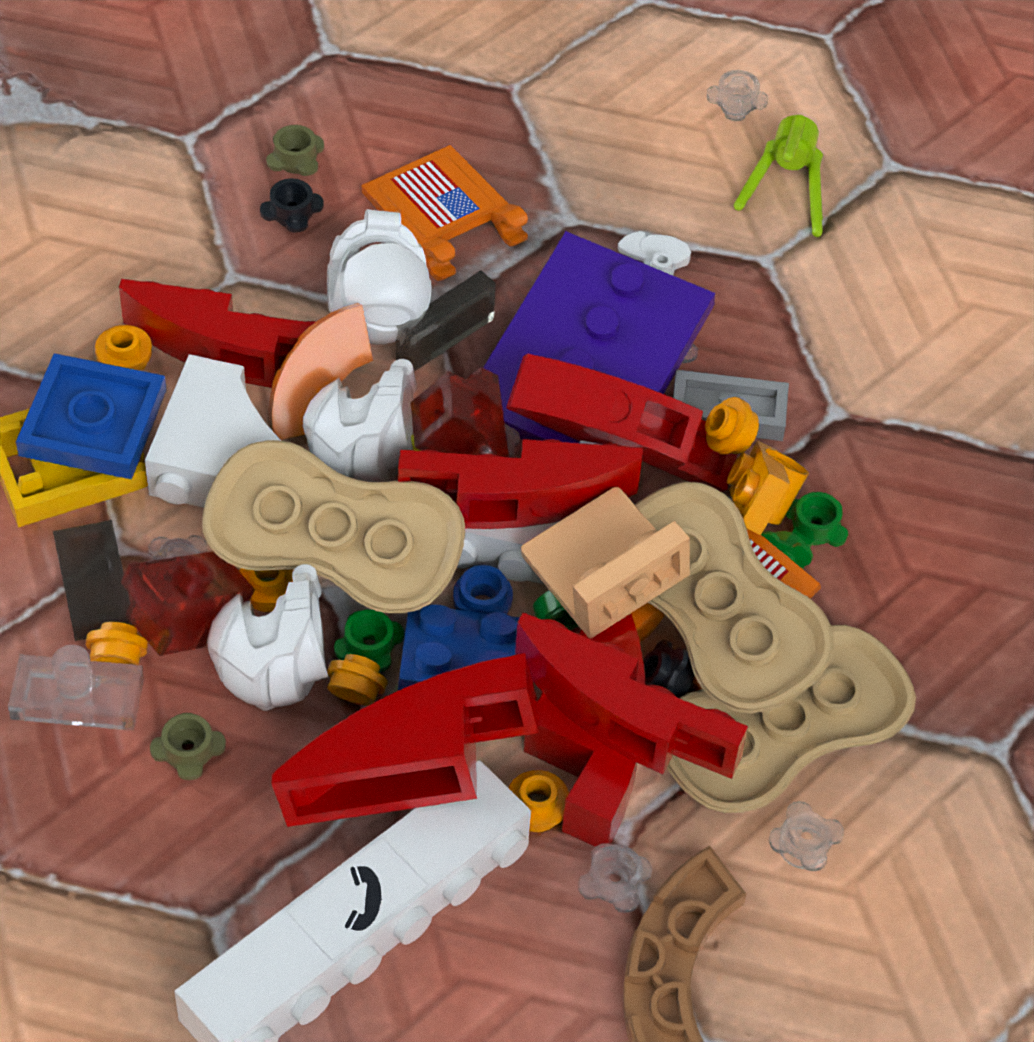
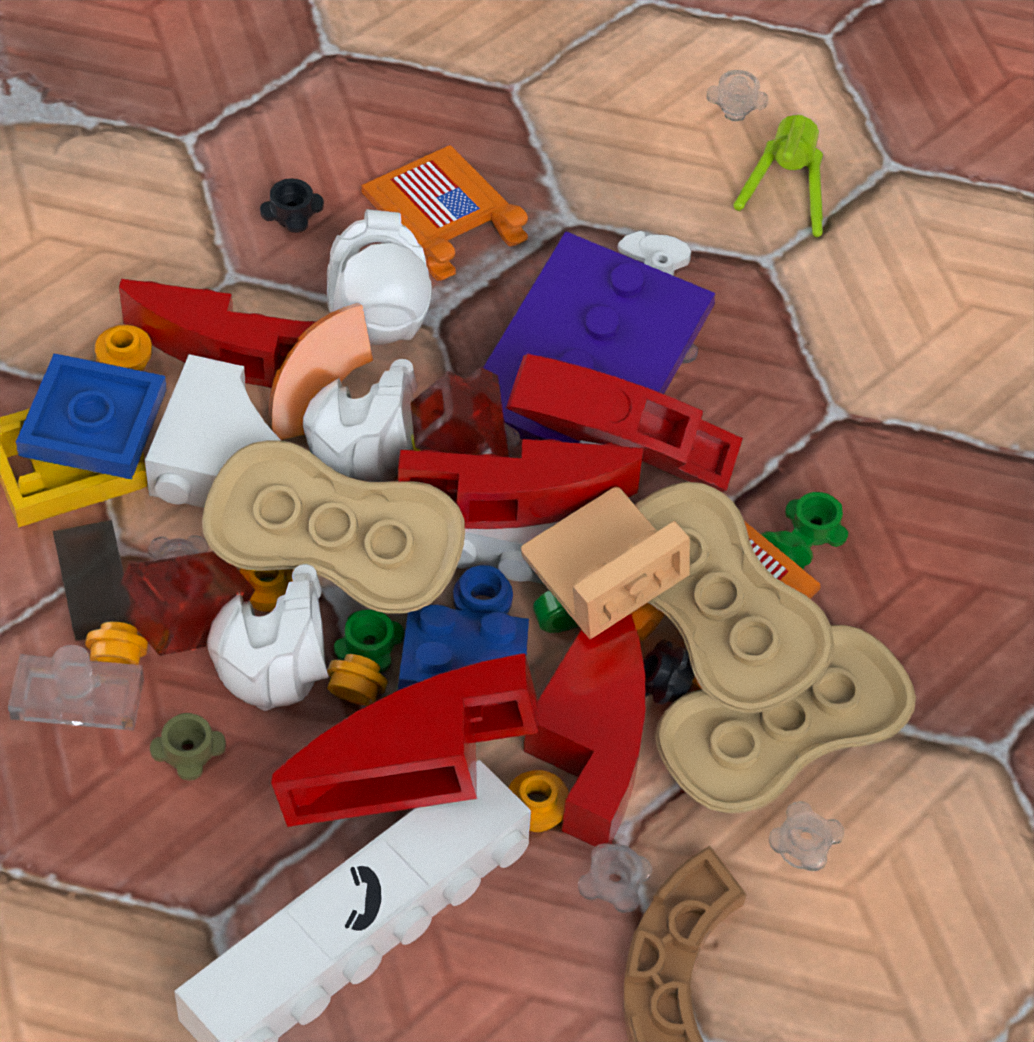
(295, 150): olive plate -> none
(447, 320): clear smoke tile -> none
(601, 695): red slope -> none
(731, 426): light orange plate -> none
(764, 485): light orange plate -> none
(765, 397): light grey plate -> none

